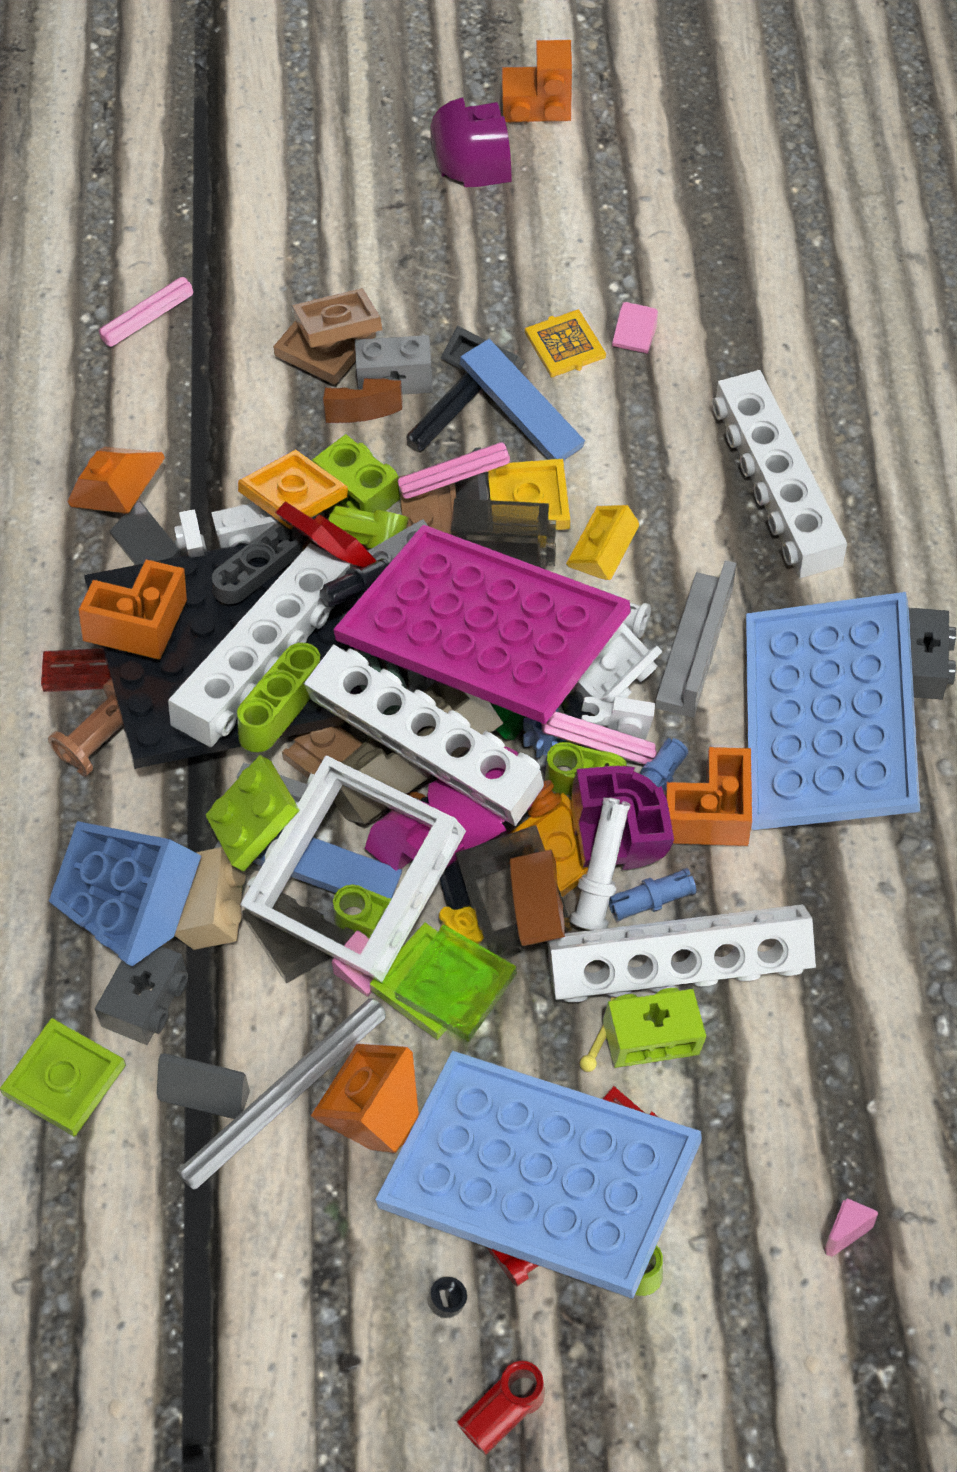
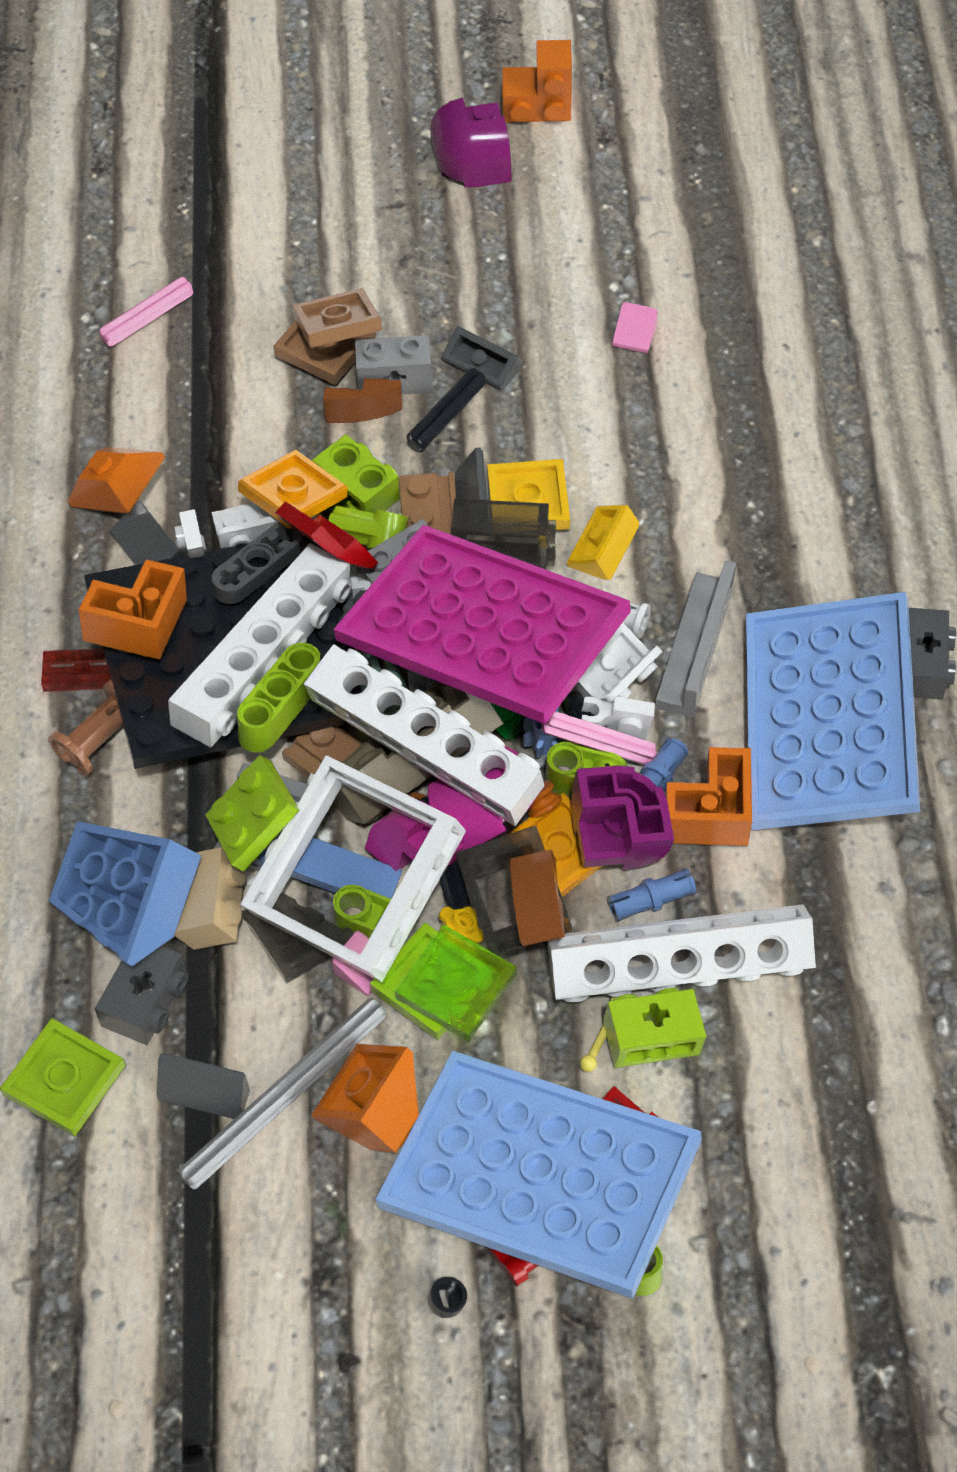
(352, 584): black axle -> none
(454, 470): bright pink axle -> none
(500, 1409): red piece -> none
(521, 401): medium blue tile -> none
(565, 343): yellow piece -> none
(598, 883): white pin -> none
(779, 474): white brick -> none
(851, 1224): bright pink slope -> none

